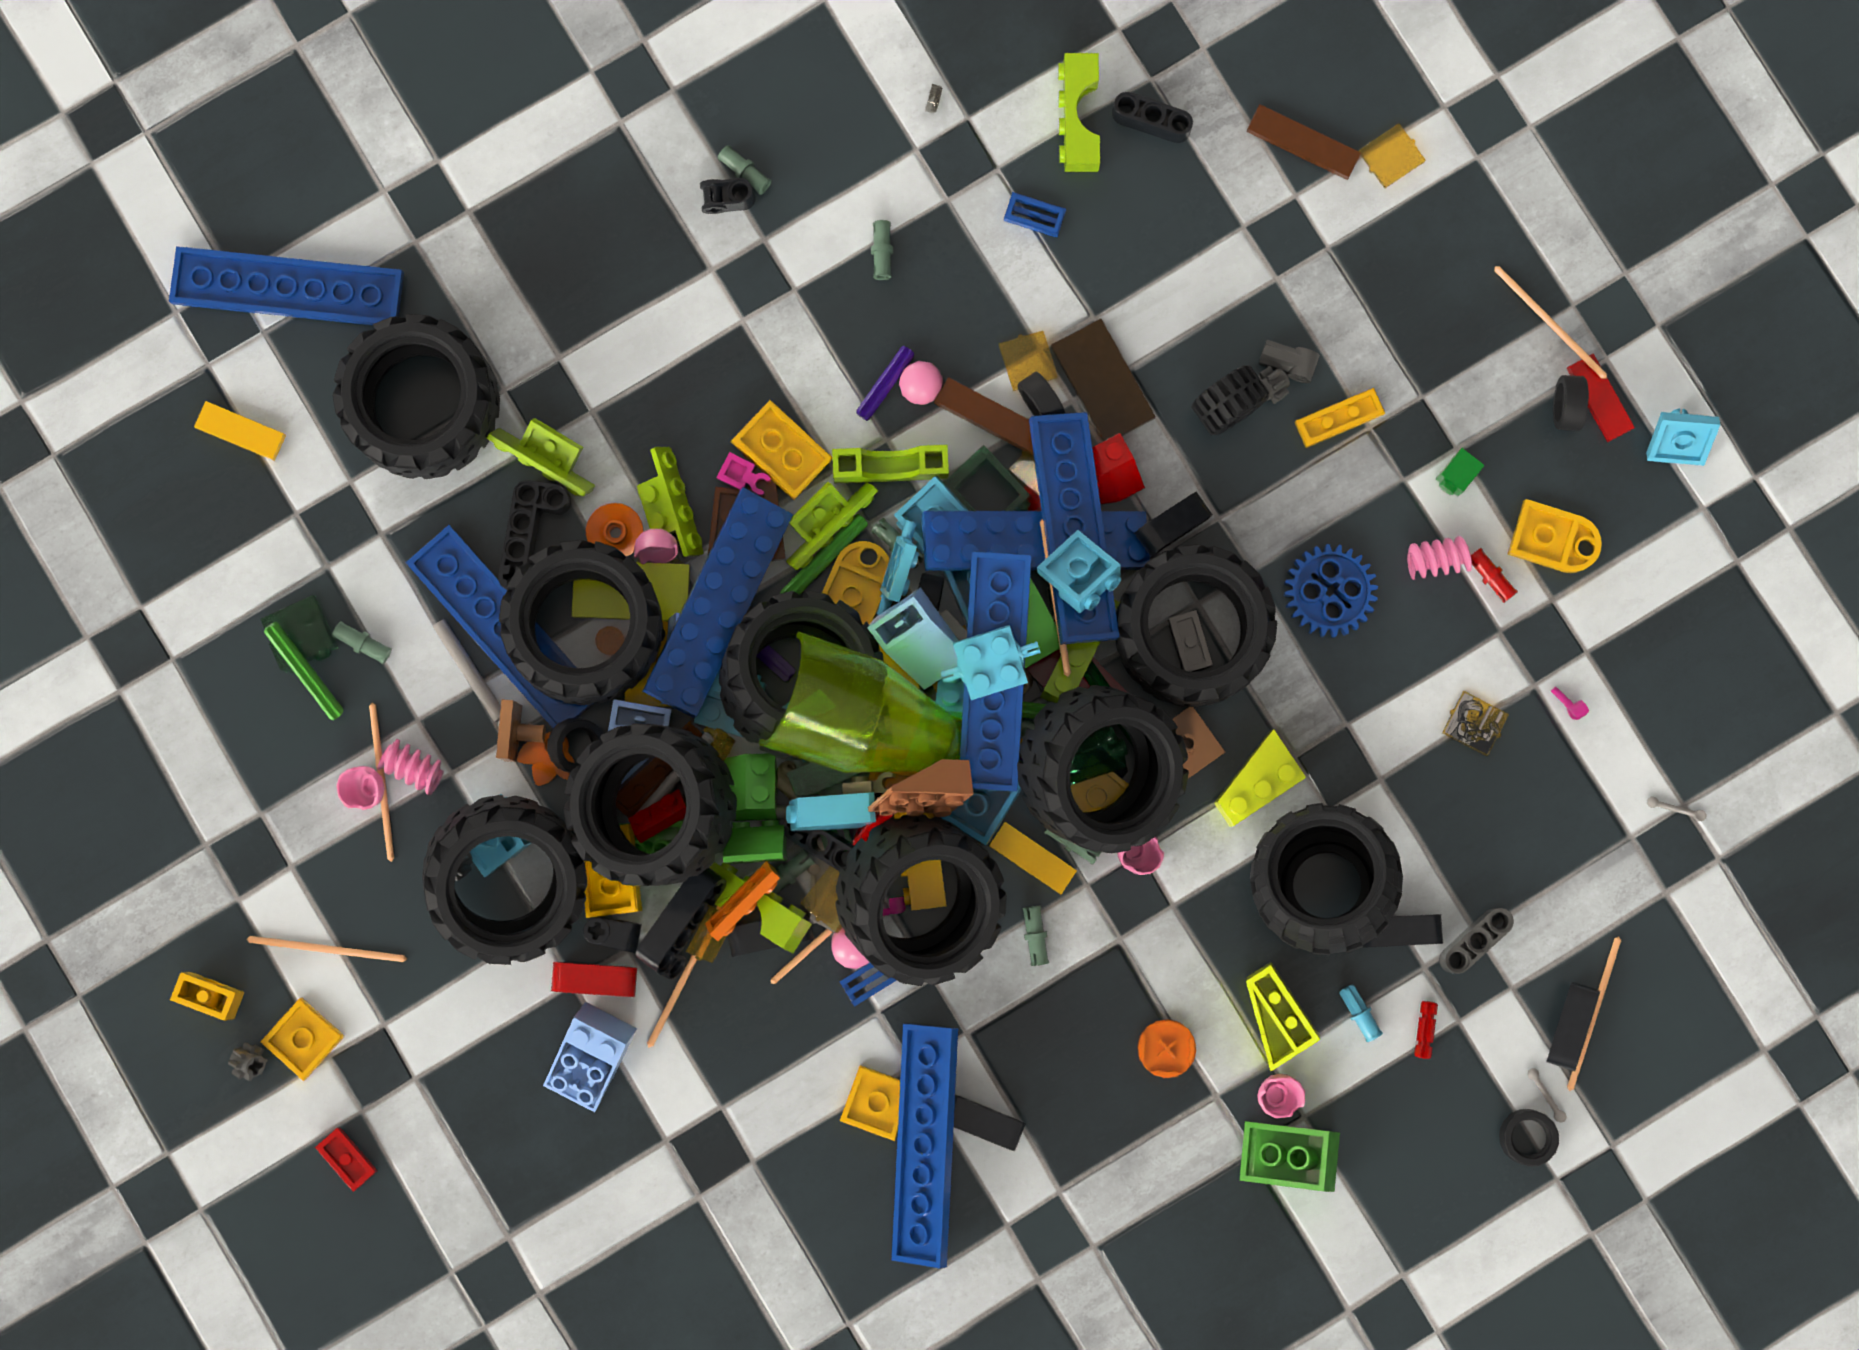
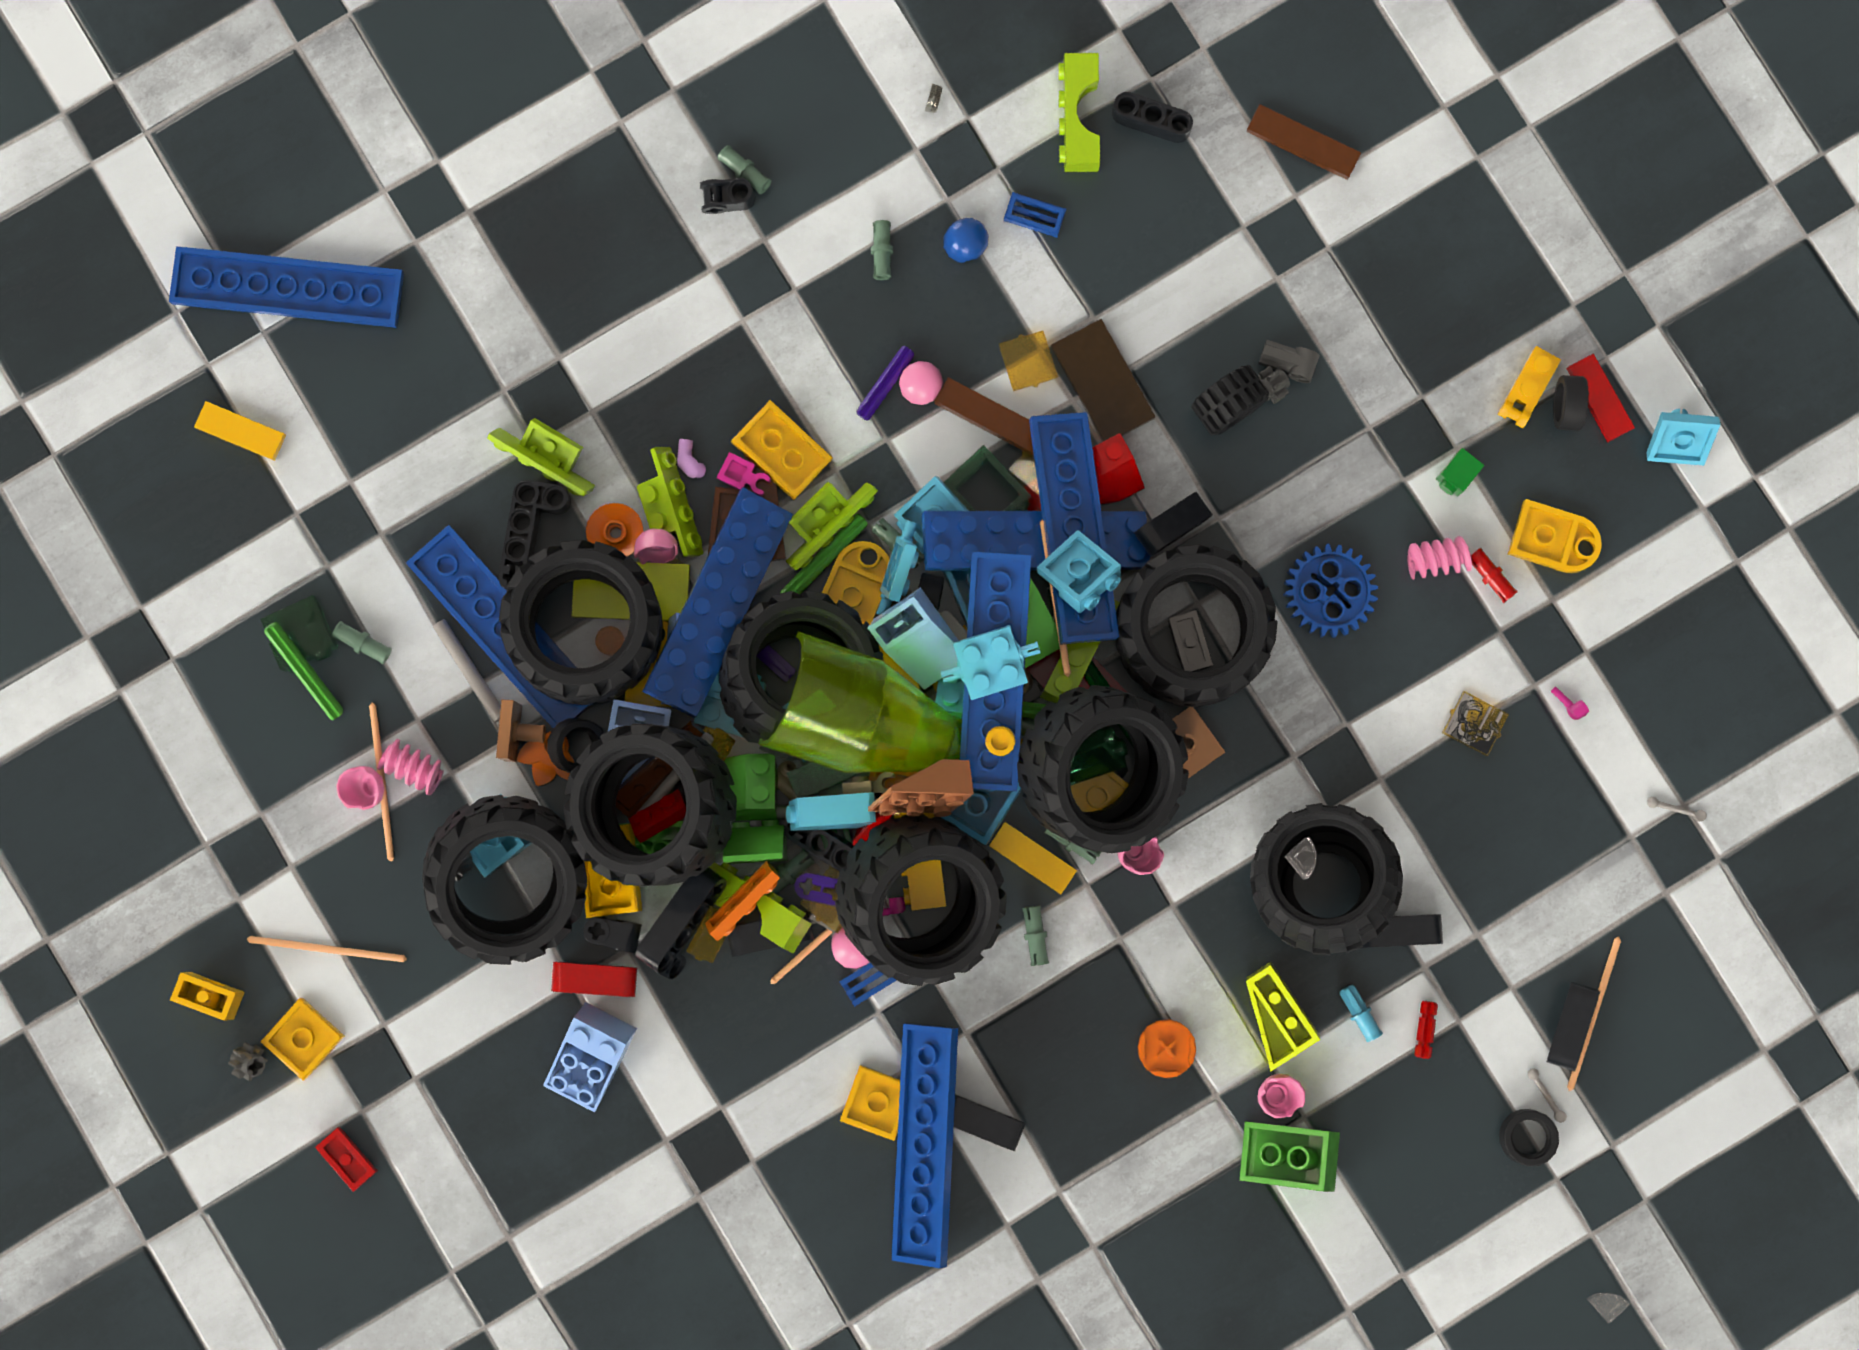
(380, 350): black tyre -> none
(672, 1000): light nougat axle -> none
(687, 462): none -> lavender arm
(816, 896): none -> dark purple beam
(864, 465): lime arch -> none
(965, 240): none -> blue hair
(1000, 740): none -> yellow tile
(1040, 396): black tyre -> none
(1260, 780): neon yellow wedge -> none
(1303, 858): none -> clear tile
(1339, 417): yellow tile -> none
(1392, 156): clear yellow piece -> none
(1489, 935): dark grey beam -> none
(1529, 386): none -> yellow plate
(1558, 330): light nougat axle -> none
(1608, 1305): none -> clear tile

